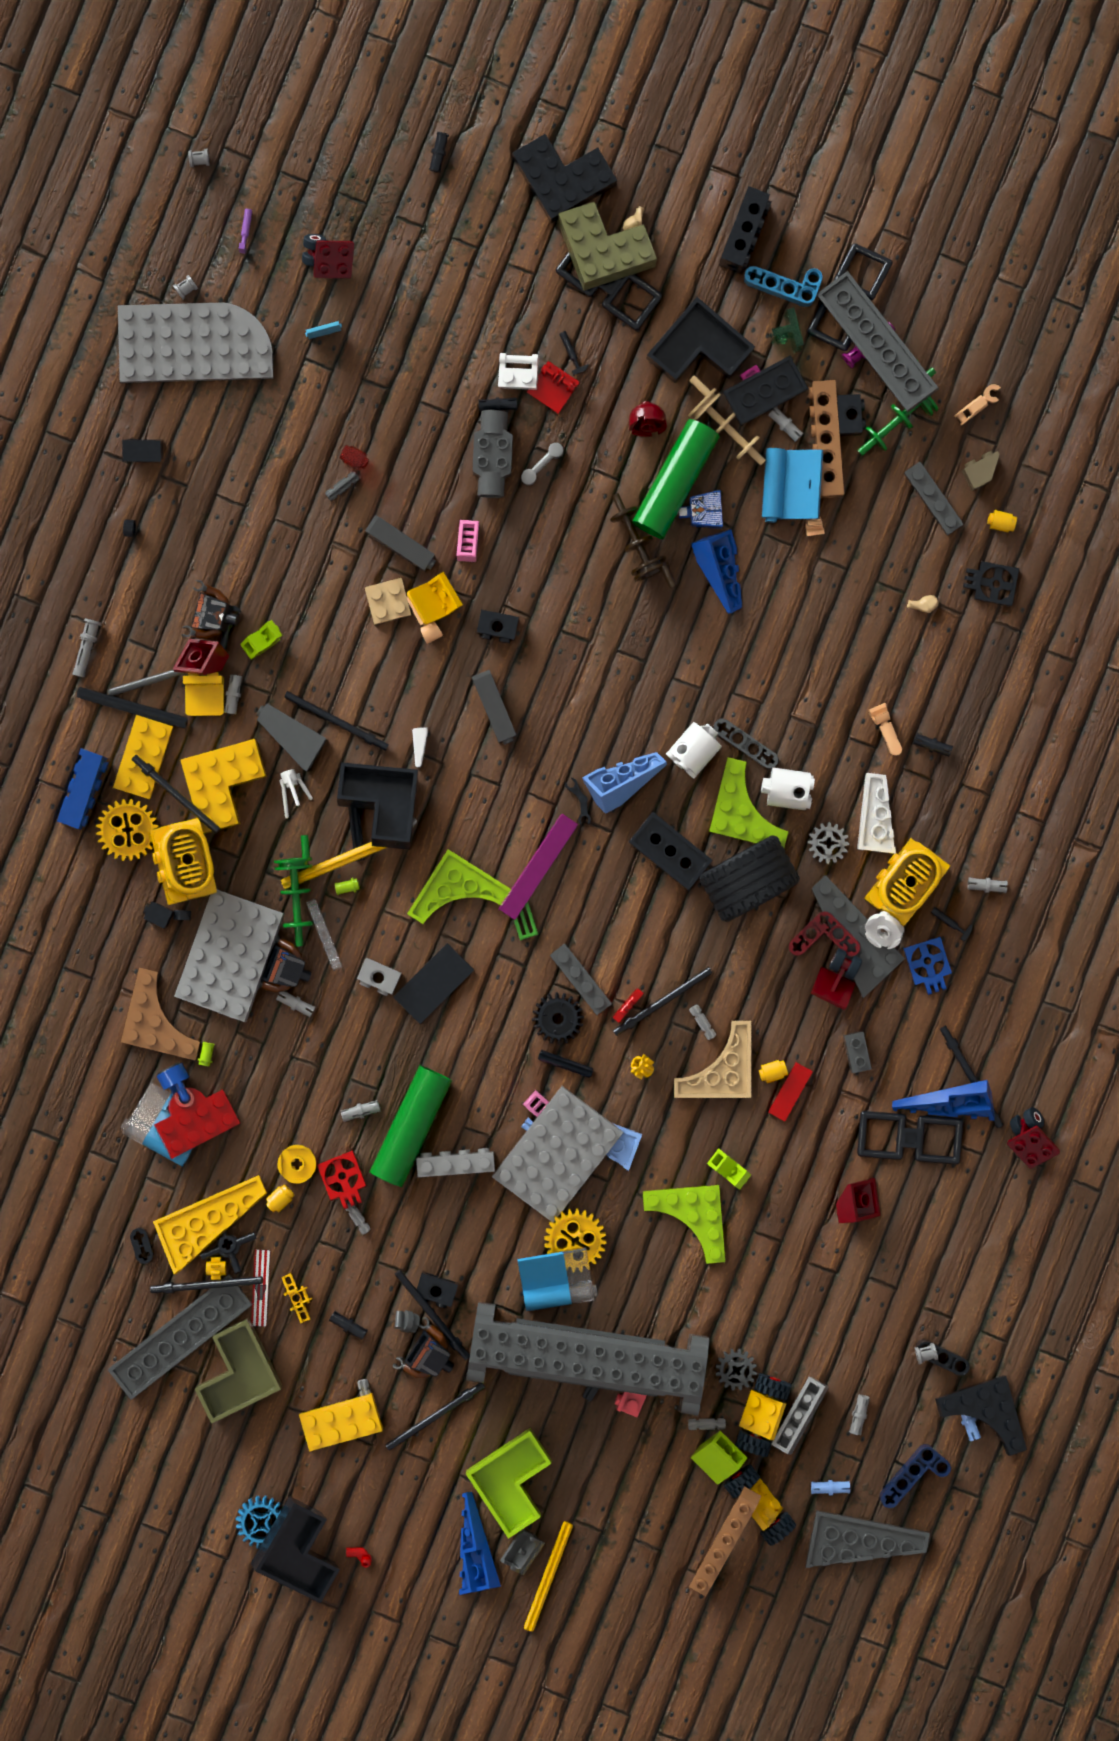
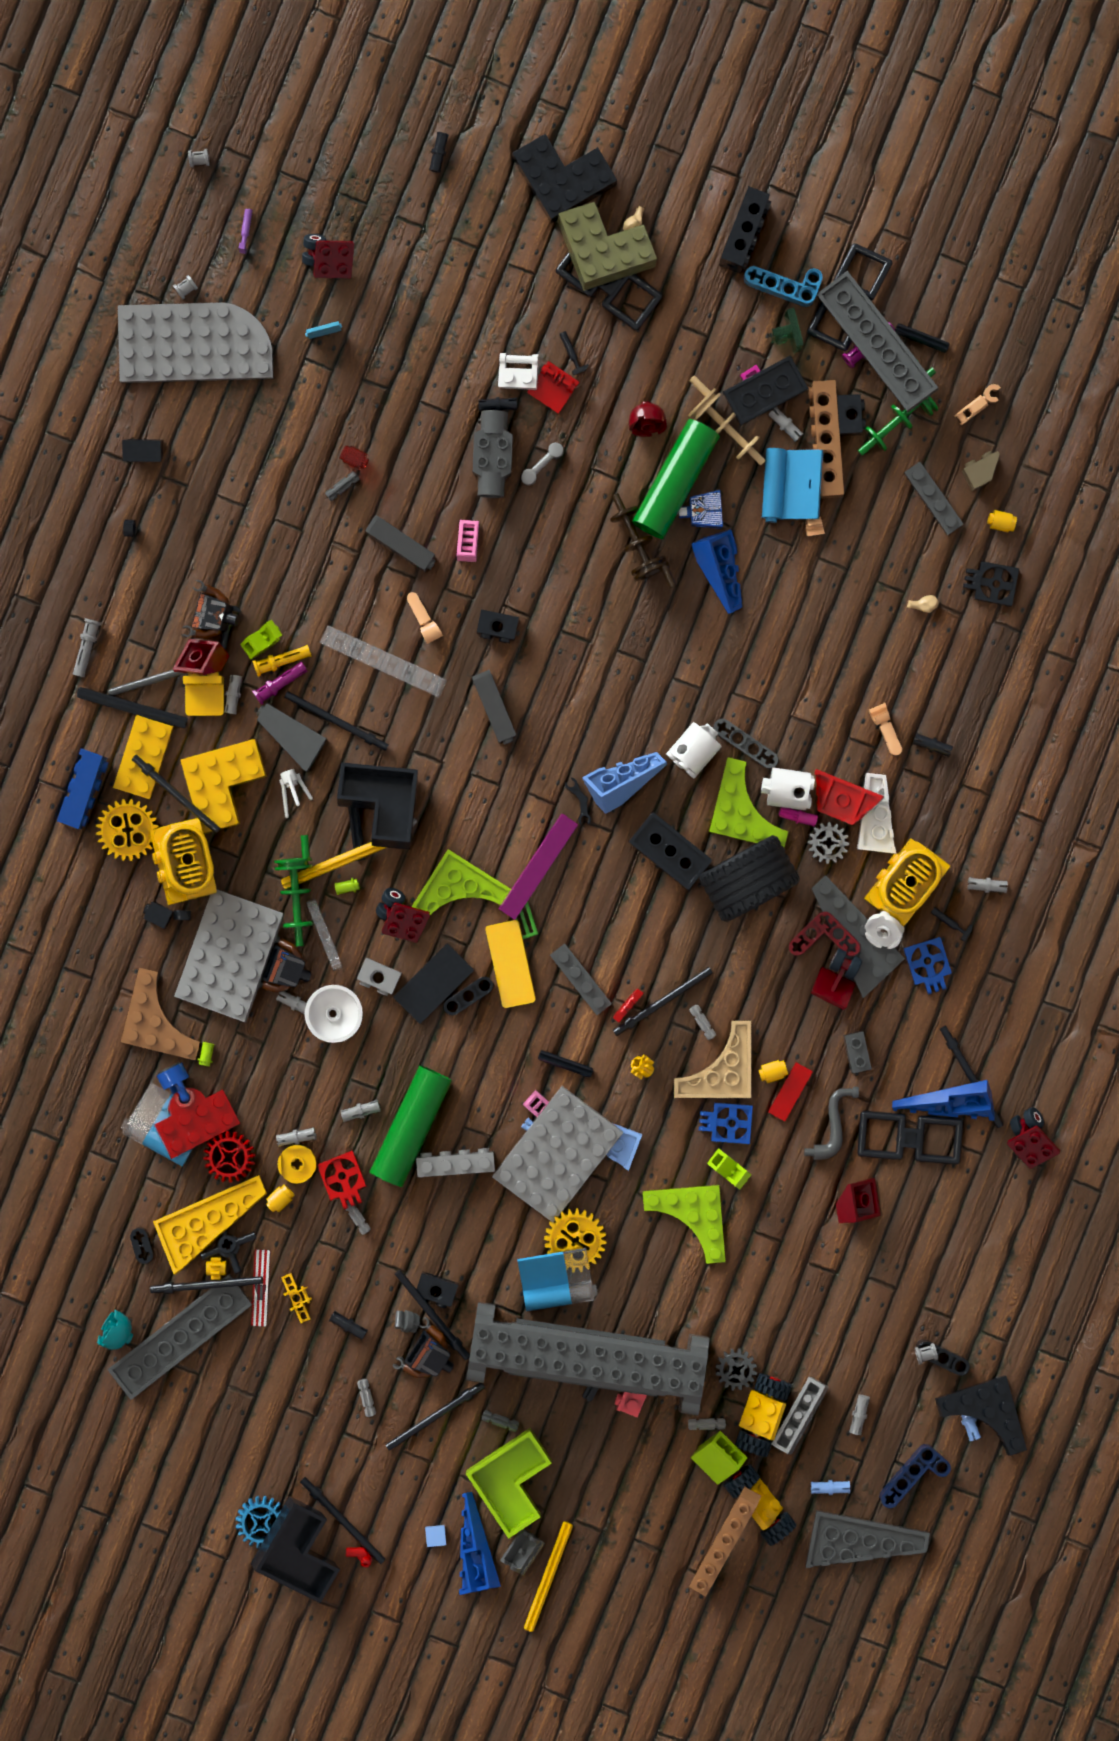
(115, 1331): none -> teal cylinder
(235, 1164): none -> red gear
(248, 1374): olive piece -> none
(271, 663): none -> yellow pin
(272, 687): none -> magenta pin
(296, 1137): none -> light grey pin
(316, 1493): none -> black bar
(341, 1422): yellow plate -> none
(347, 1017): none -> white dish
(383, 661): none -> clear beam
(387, 601): tan plate -> none
(400, 919): none -> dark red plate
(419, 742): white slope -> none
(434, 599): yellow bracket -> none
(435, 1535): none -> light blue tile
(462, 1003): none -> black beam
(500, 1421): none -> dark grey axle
(510, 963): none -> yellow piece
(558, 1006): black gear -> none
(704, 334): black piece -> none
(712, 1121): none -> blue piece
(798, 816): none -> dark pink axle
(826, 1151): none -> dark grey animal
(843, 799): none -> red wing
(922, 338): none -> black axle

